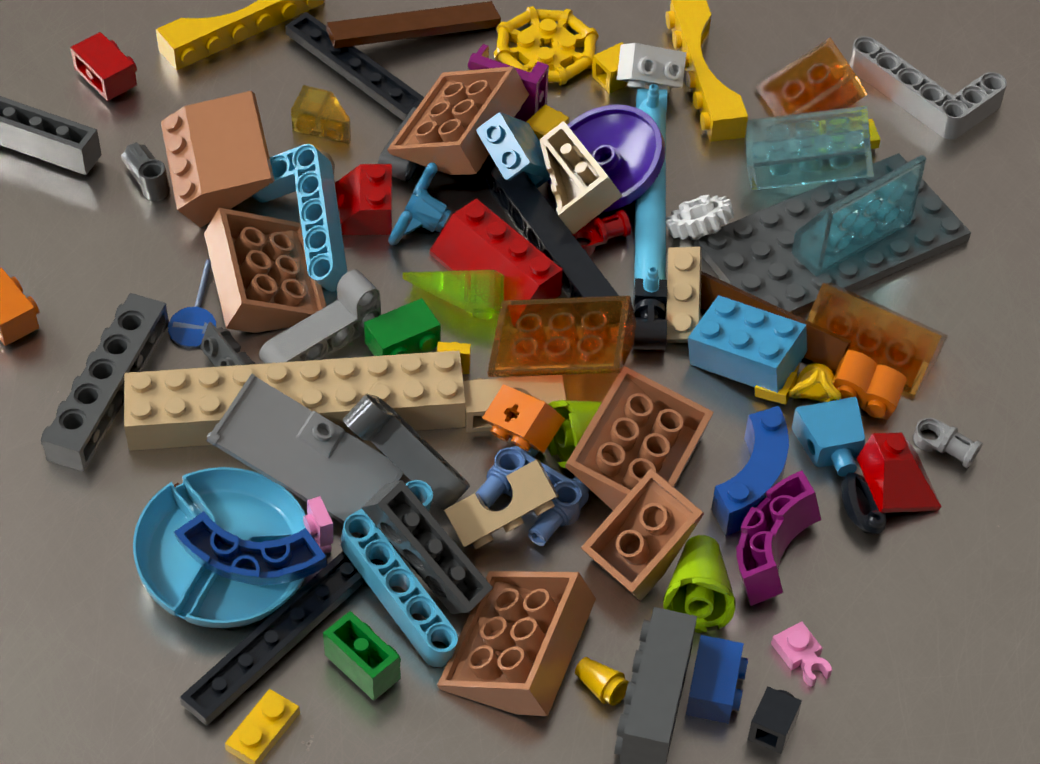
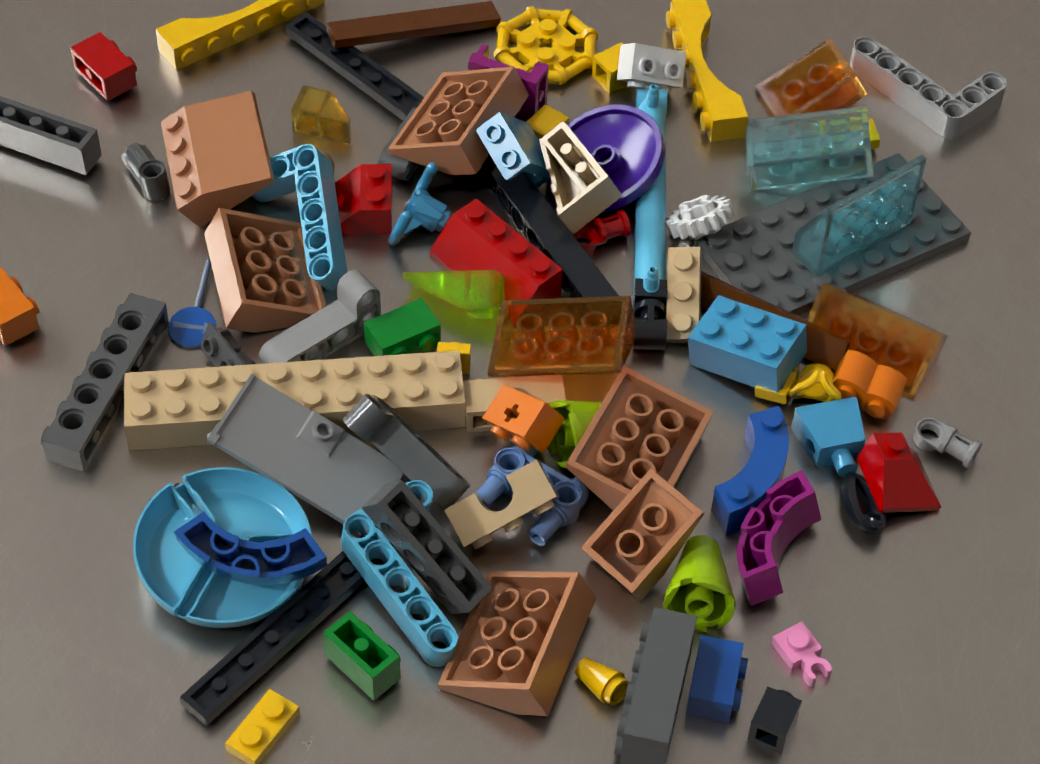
(319, 524): bright pink plate -> none

